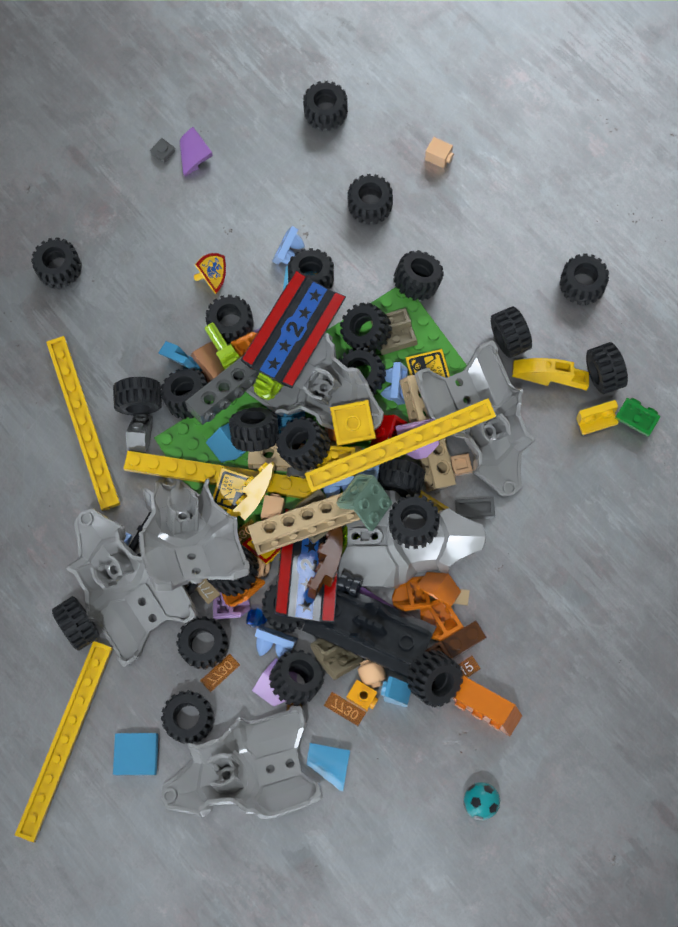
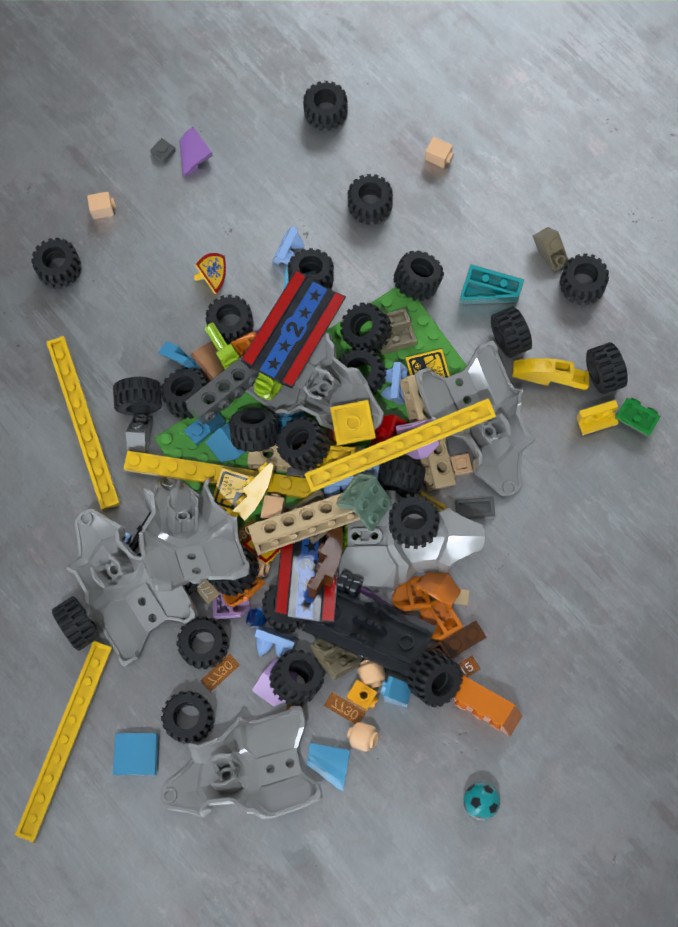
(101, 205): none -> light nougat brick
(199, 432): none -> dark azure slope
(363, 736): none -> light nougat head
(490, 287): none -> teal wedge
(551, 248): none -> dark tan slope

